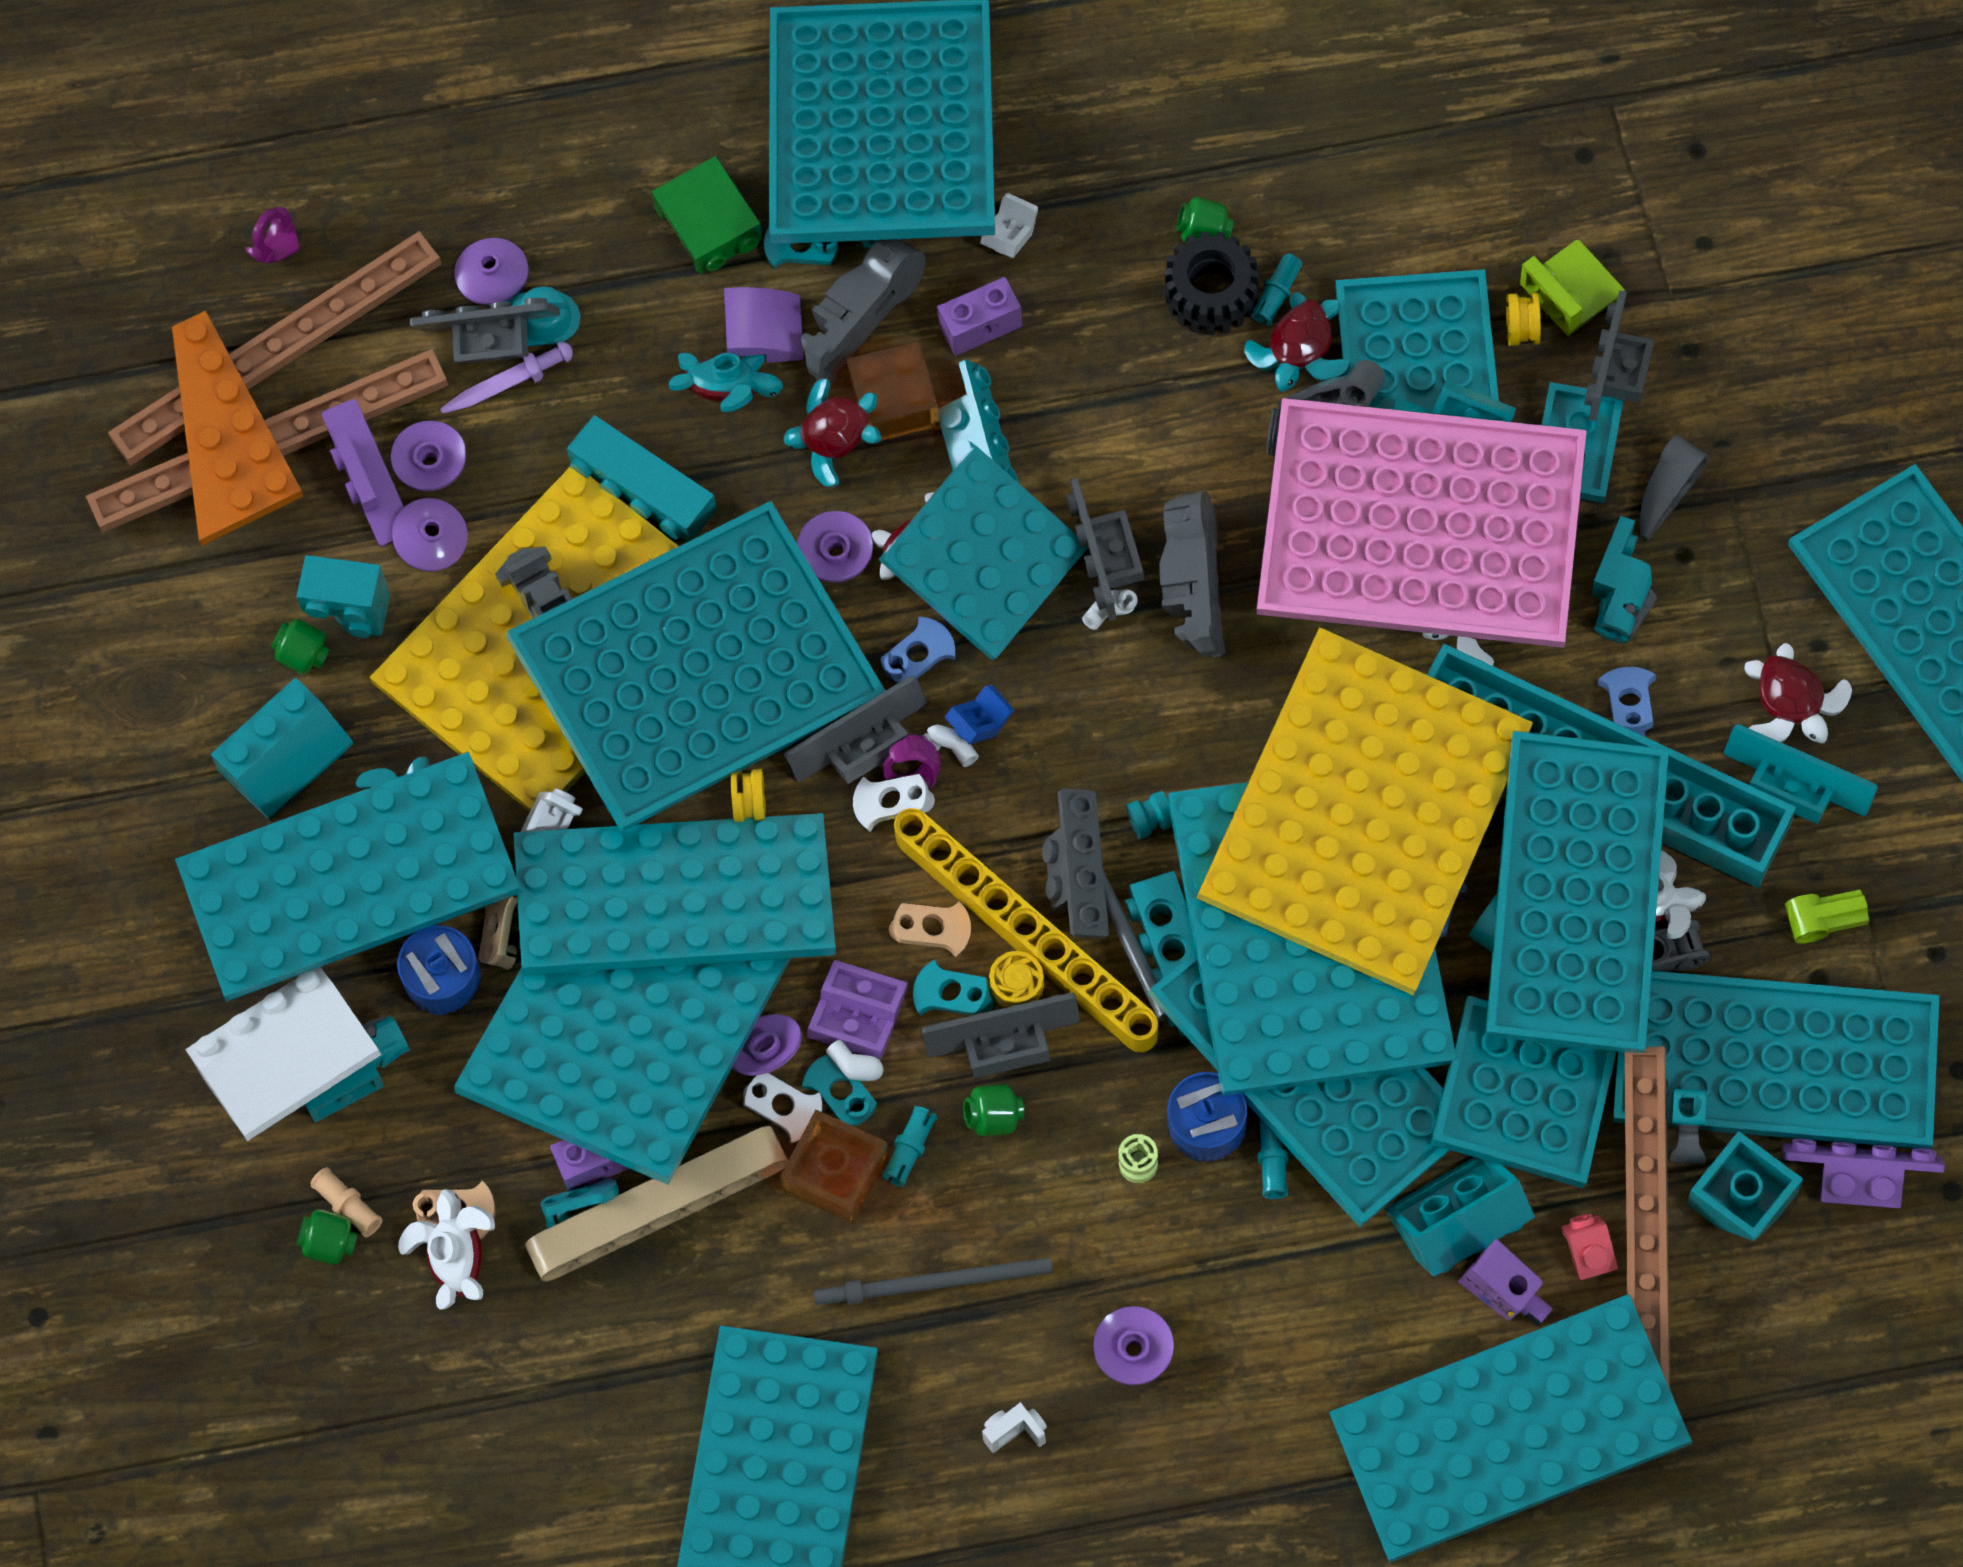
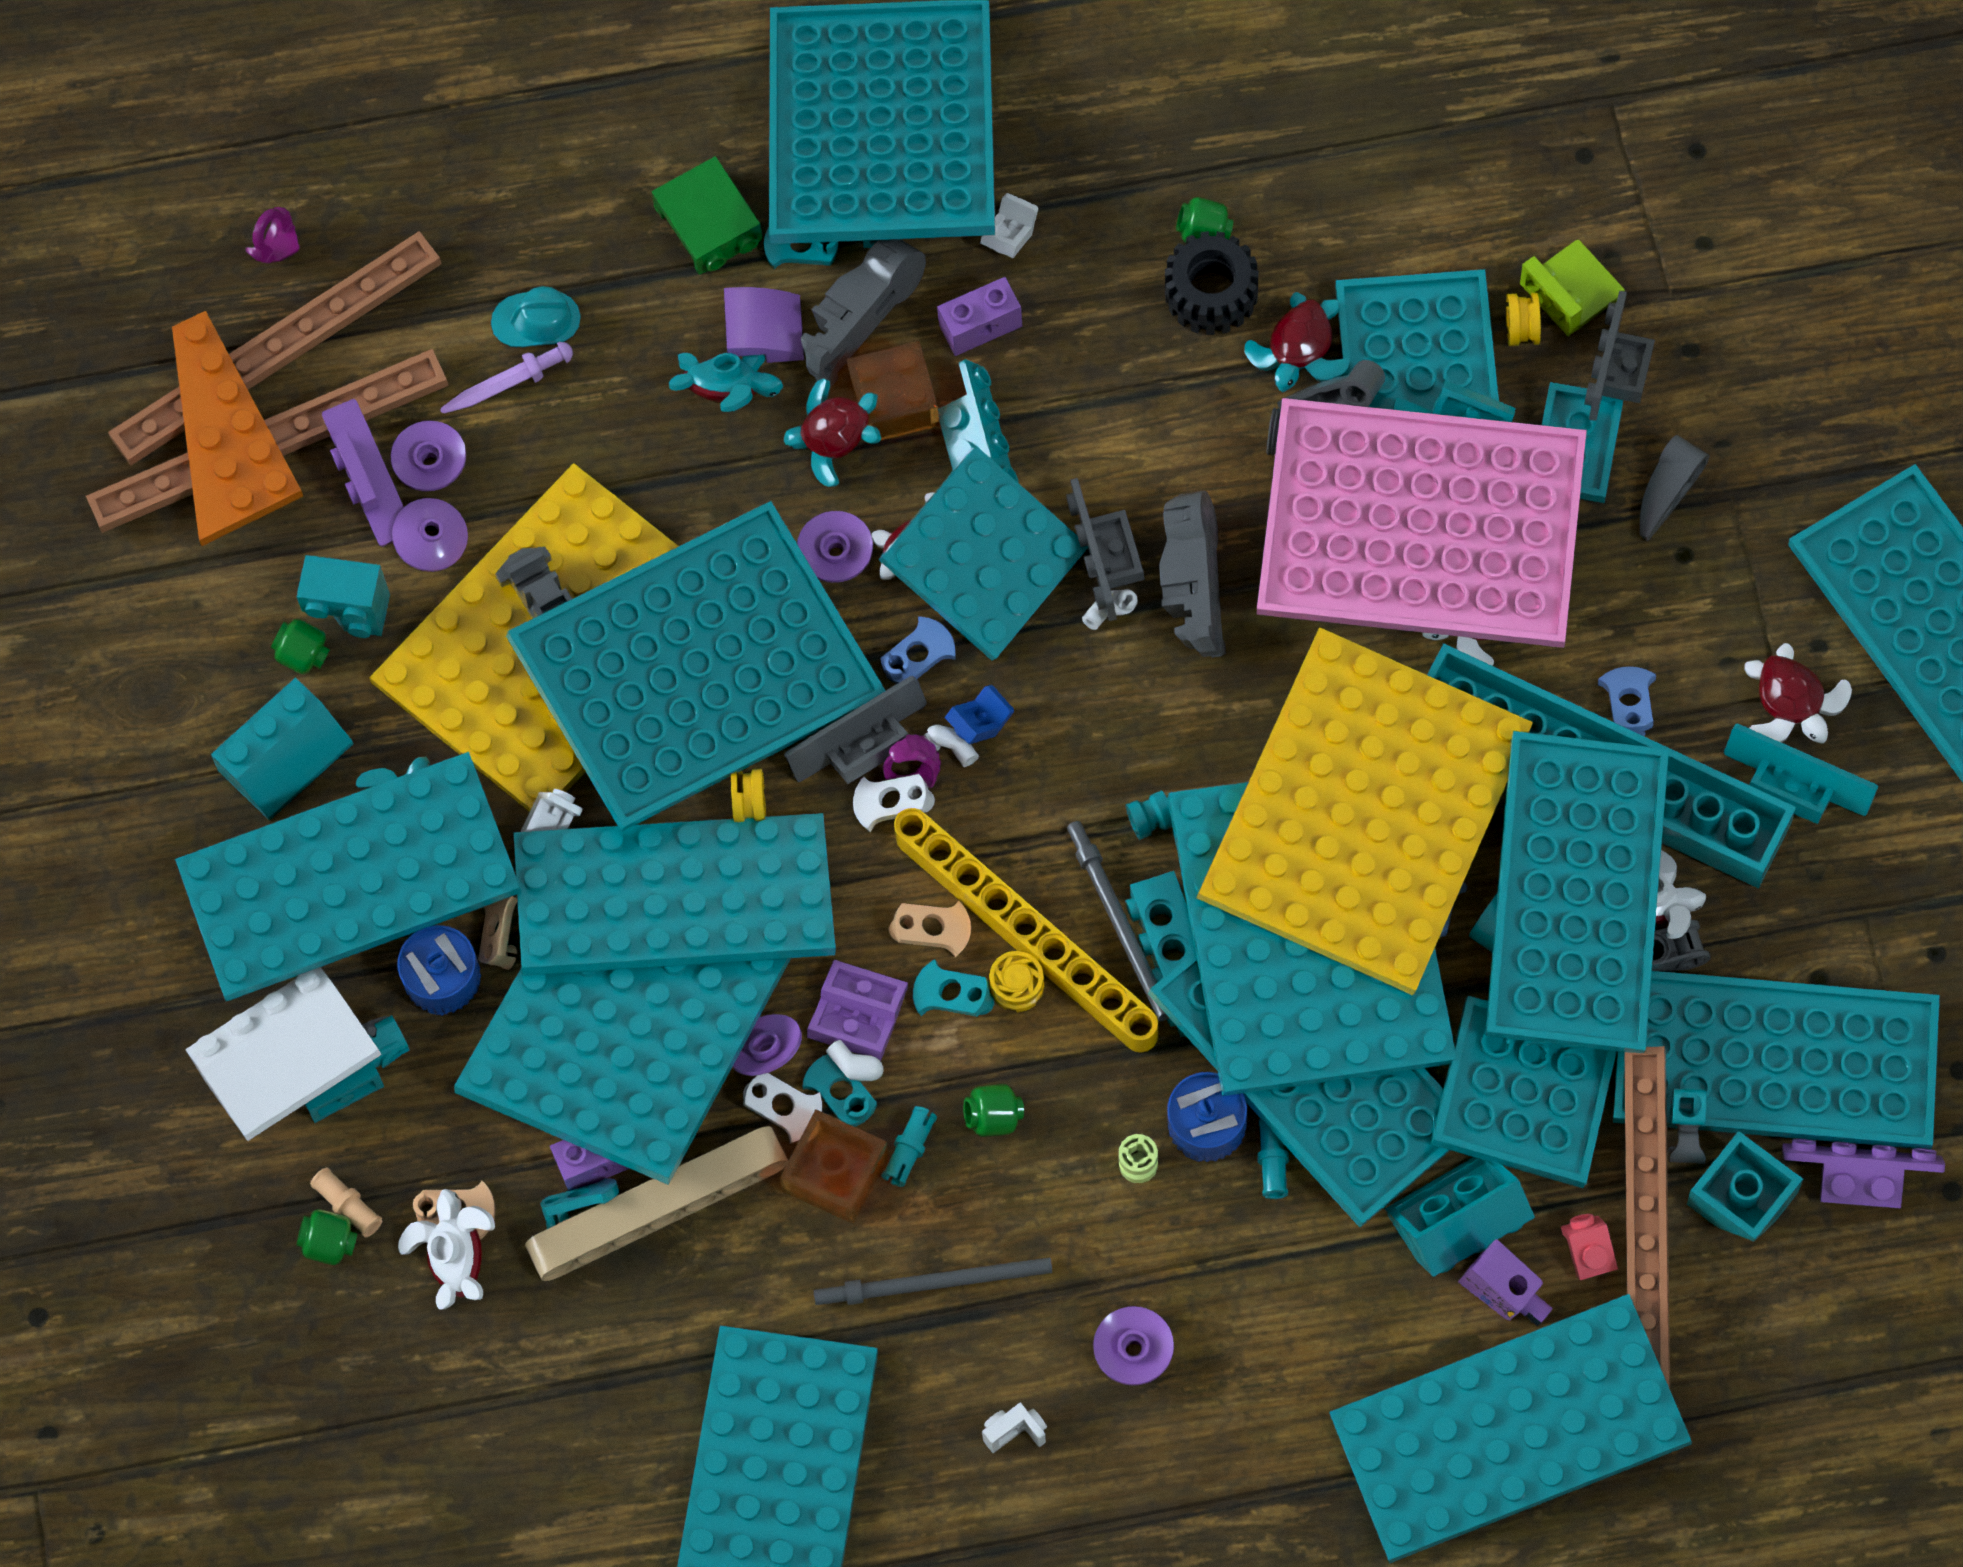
(487, 333): dark grey bracket -> none
(493, 284): medium lavender dish -> none
(641, 480): teal brick -> none
(1005, 1036): dark grey bracket -> none
(1076, 865): dark grey bracket -> none
(1276, 290): teal axle -> none
(1622, 587): teal plate -> none
(1816, 917): lime piece -> none

